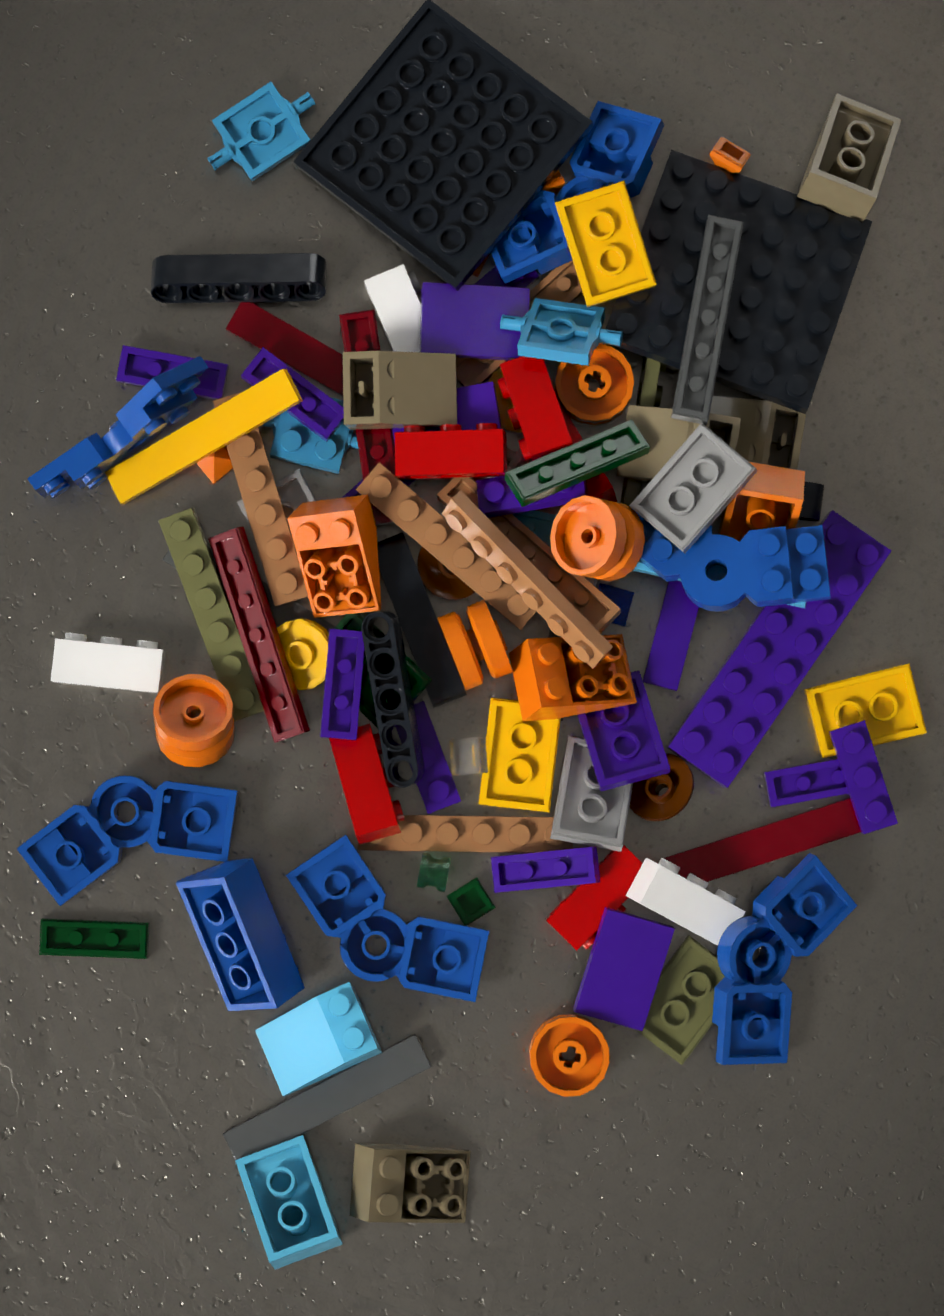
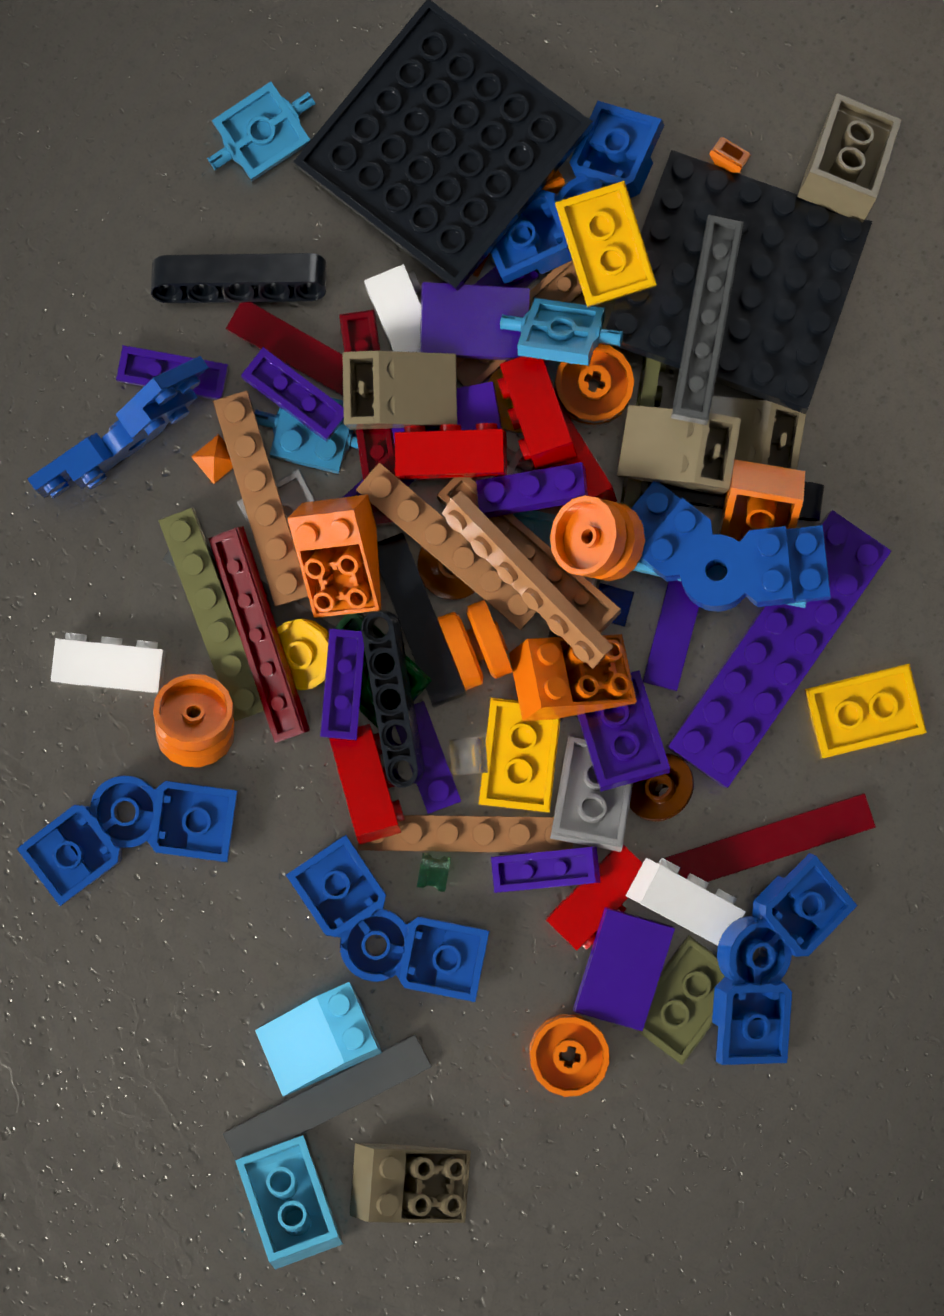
(94, 938): dark green tile -> none
(204, 436): yellow tile -> none
(241, 936): blue slope -> none
(471, 901): dark green tile -> none
(576, 463): dark green tile -> none
(693, 488): light grey tile -> none
(805, 783): dark purple plate -> none
(863, 777): dark purple plate -> none

